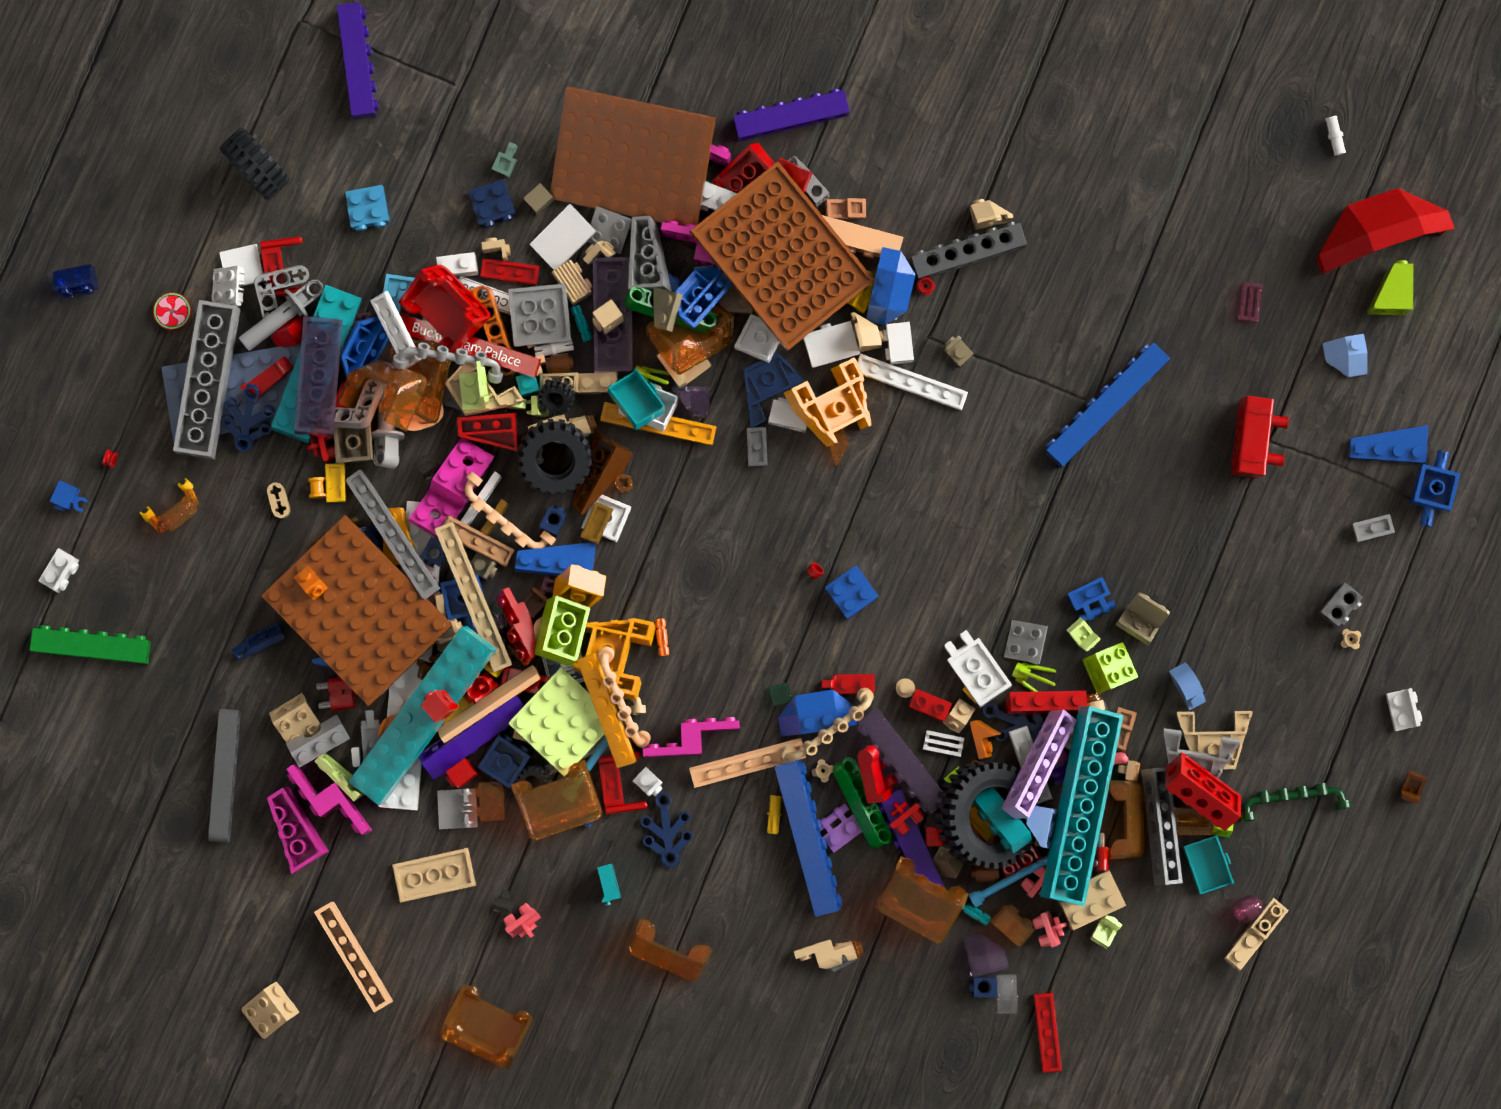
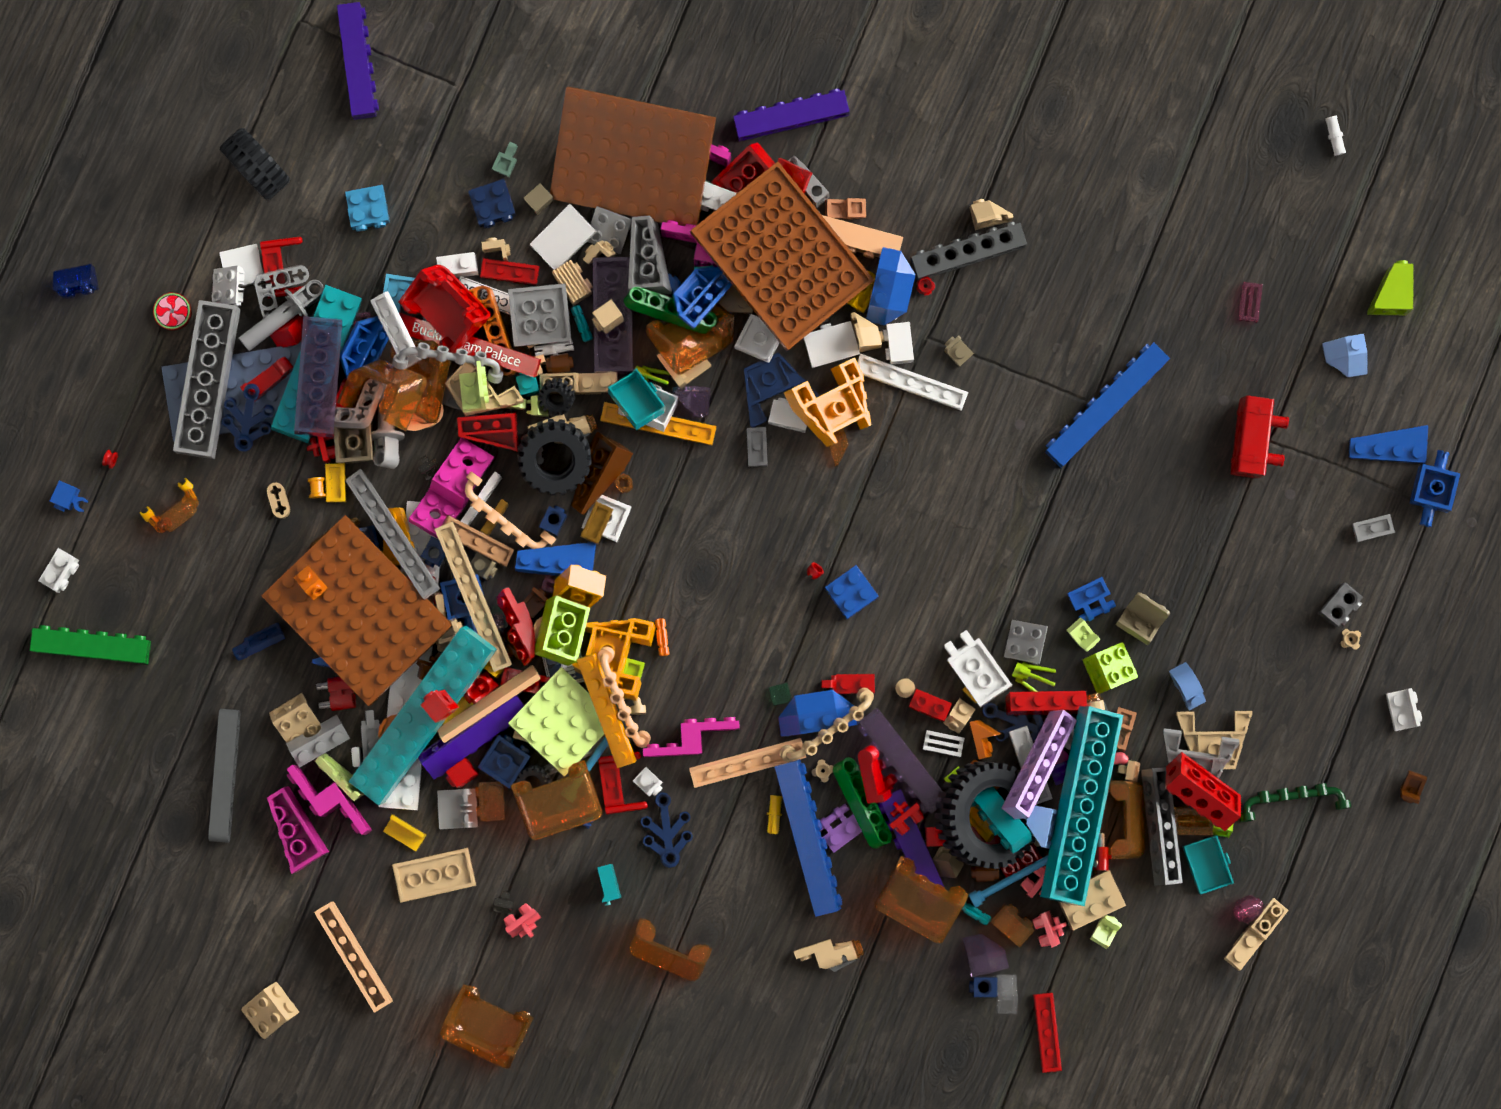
(404, 832): none -> yellow panel
(634, 667): none -> lime tile
(665, 308): dark tan wing -> none
(1378, 225): red panel -> none

